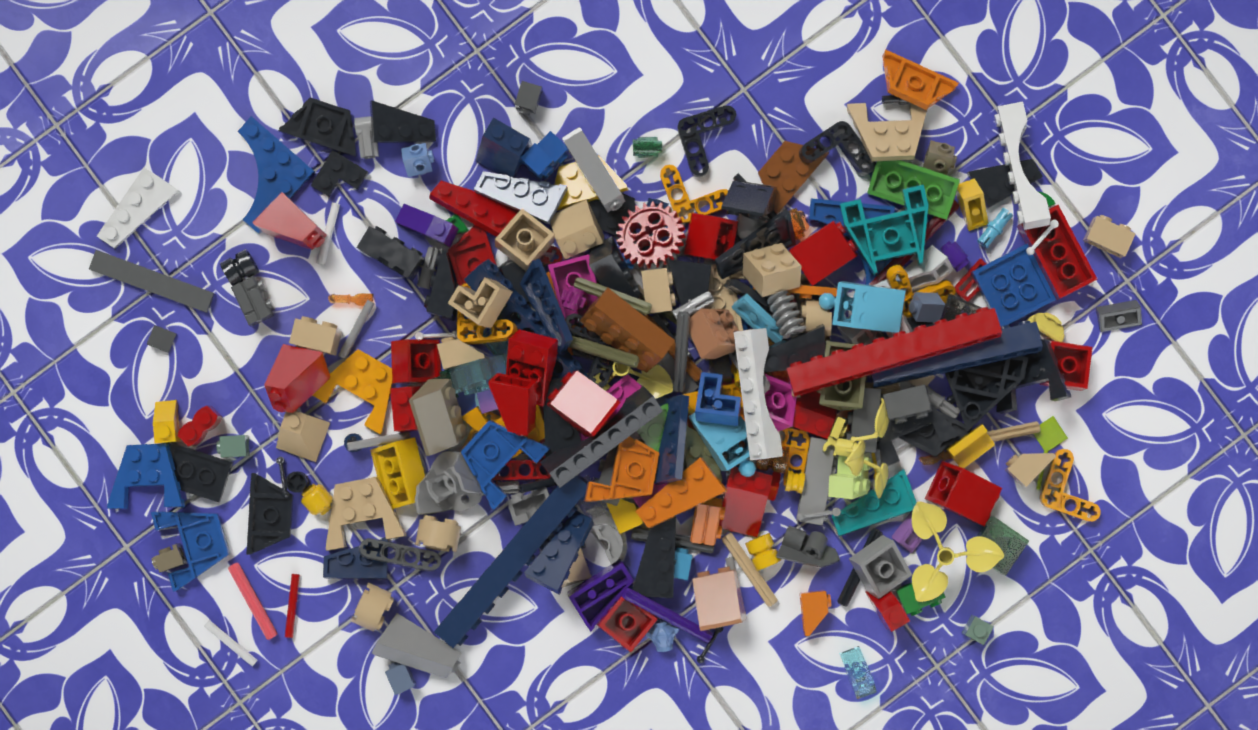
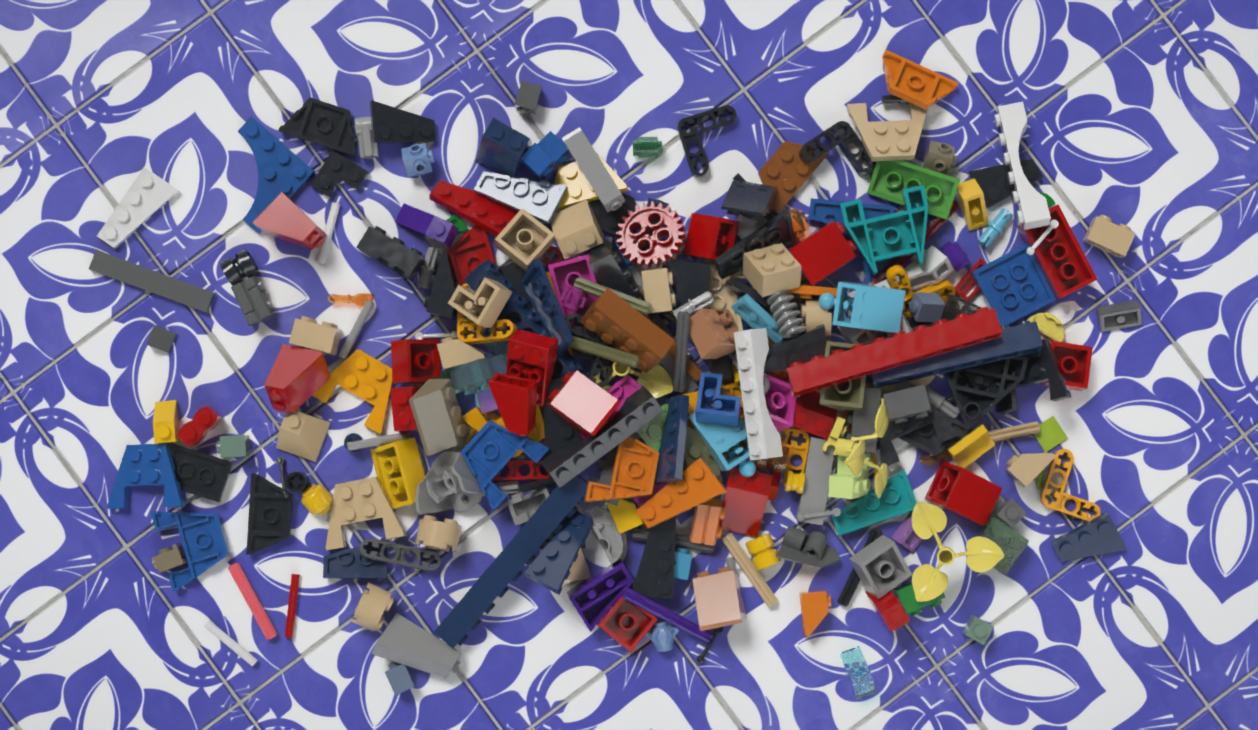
(684, 202): light orange beam -> none
(1010, 513): none -> dark grey brick
(1089, 539): none -> dark blue wing

